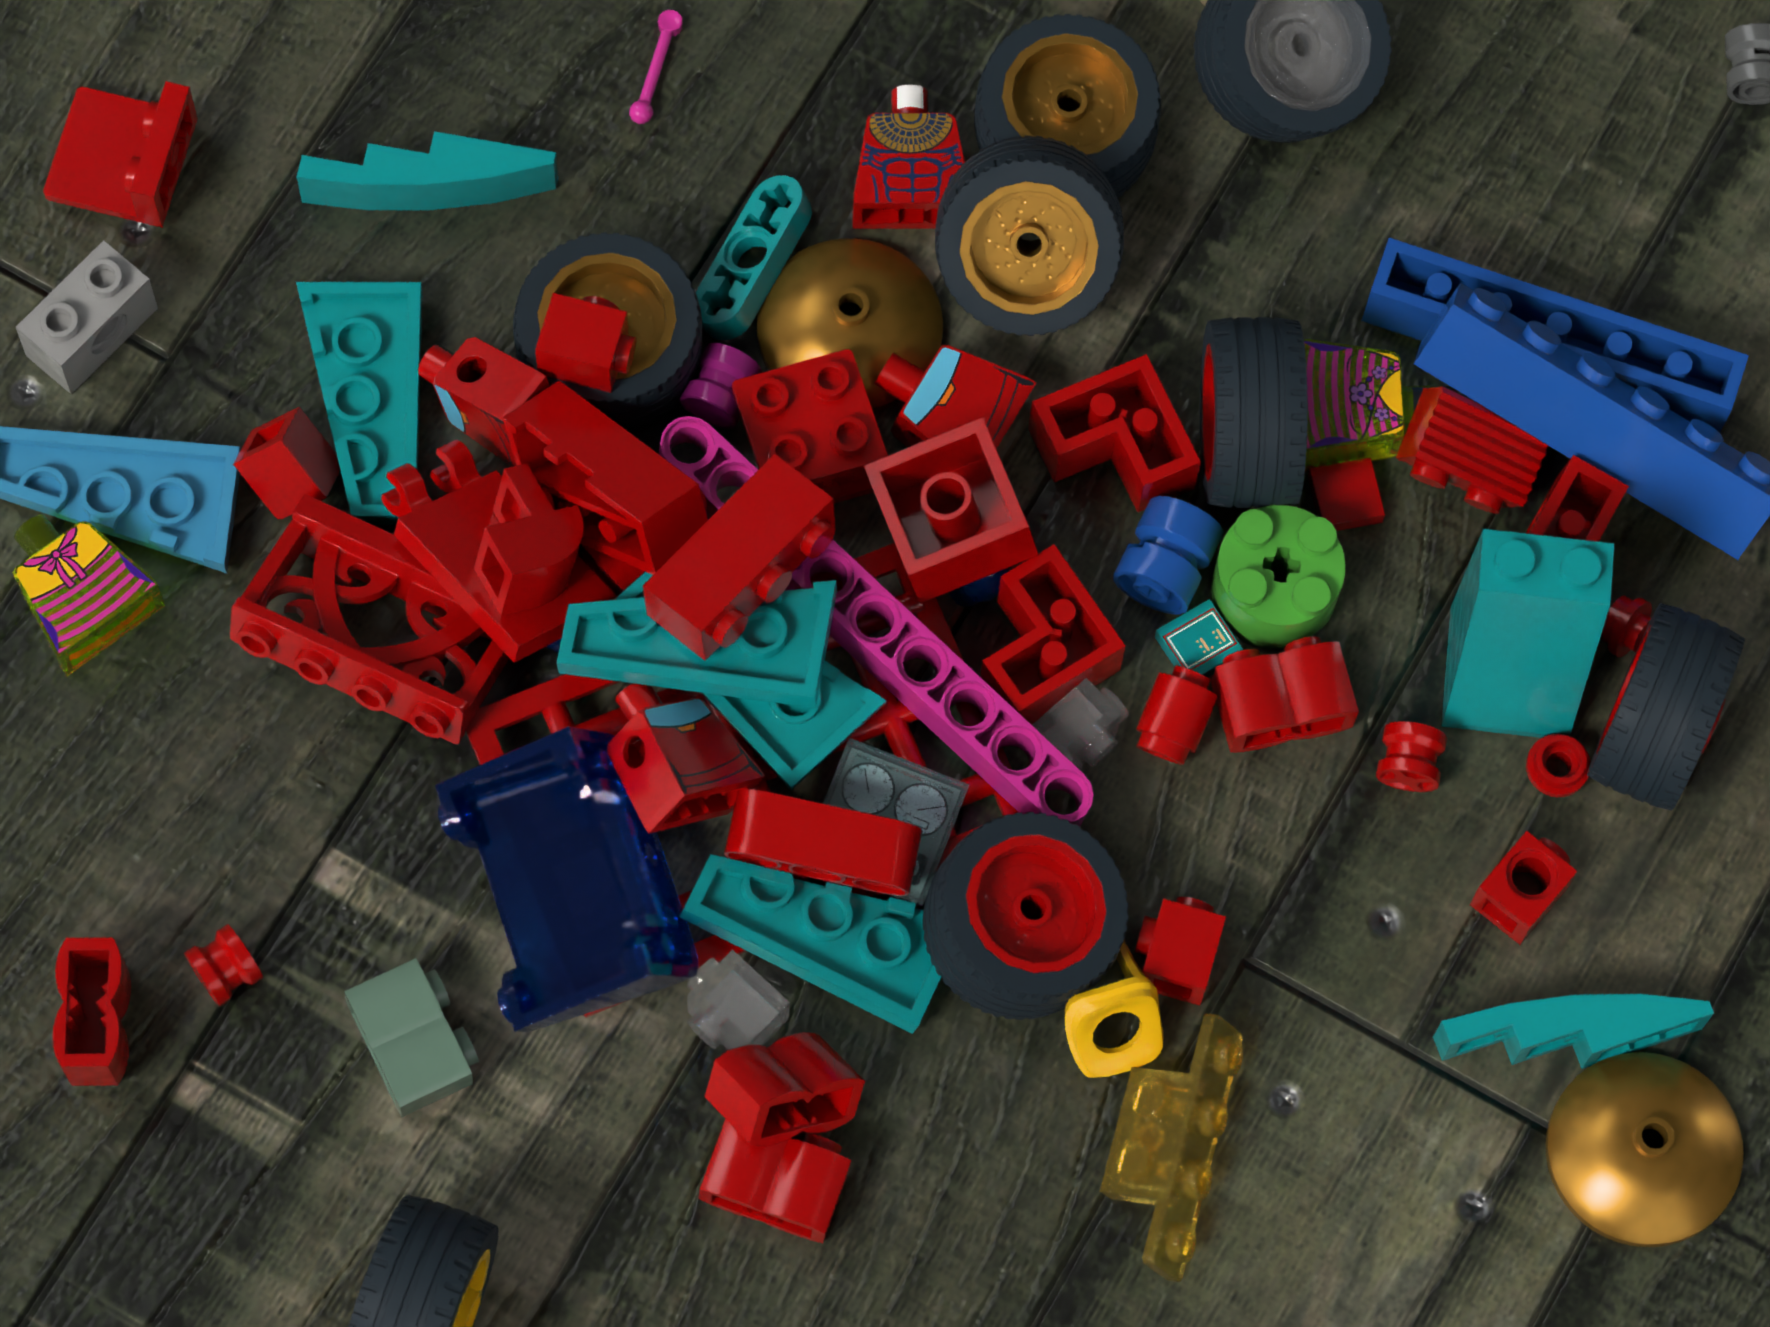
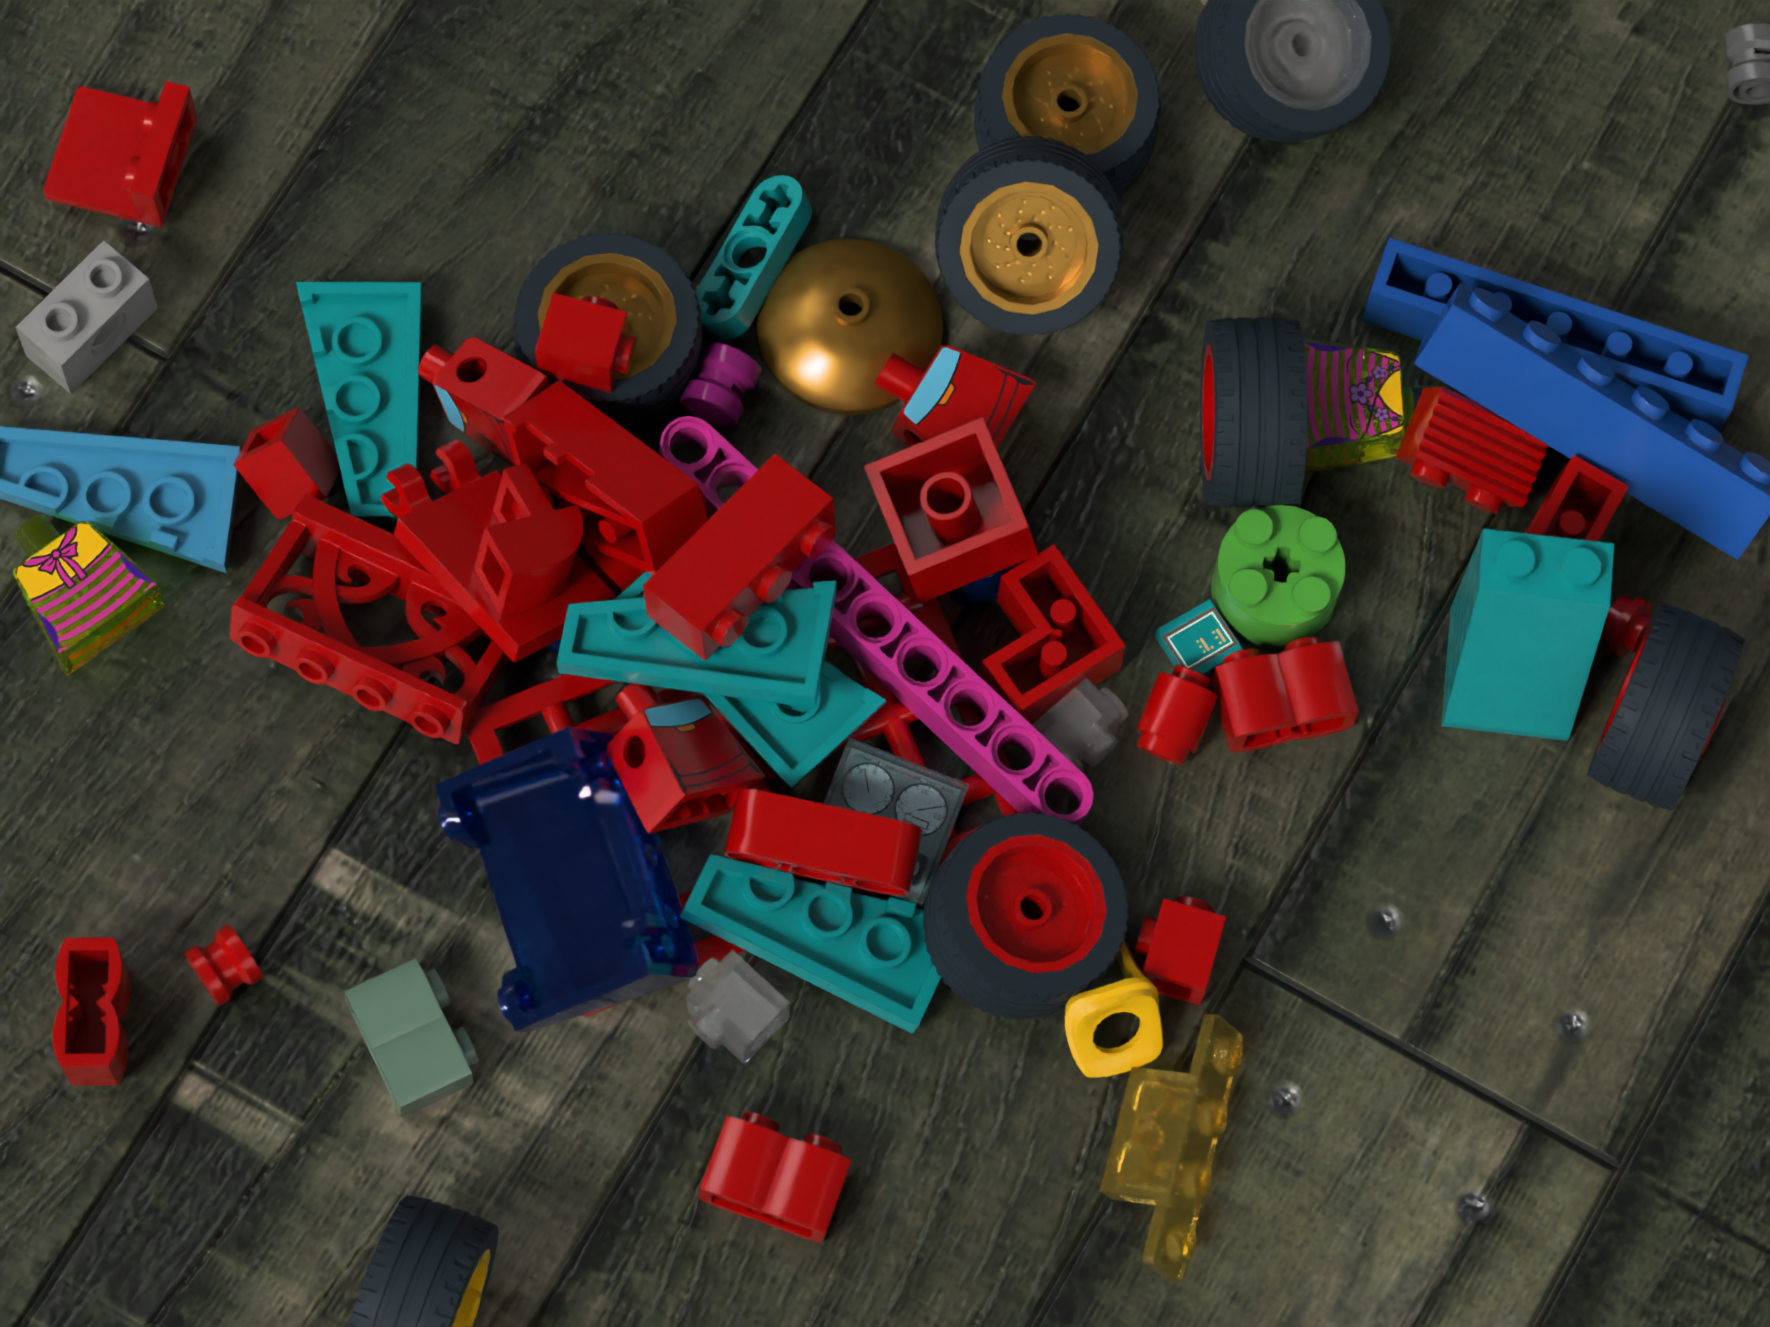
(452, 175): teal slope -> none
(669, 25): dark pink hinge -> none
(784, 1089): red brick -> none
(815, 421): red bracket -> none
(905, 164): torso -> none
(1121, 419): red brick -> none
(1172, 547): blue wheel -> none
(1347, 494): red tile -> none
(1411, 756): red wheel -> none
(1506, 905): red brick -> none
(1562, 748): red plate -> none
(1591, 1023): teal slope -> none
(1620, 1182): pearl gold dish -> none

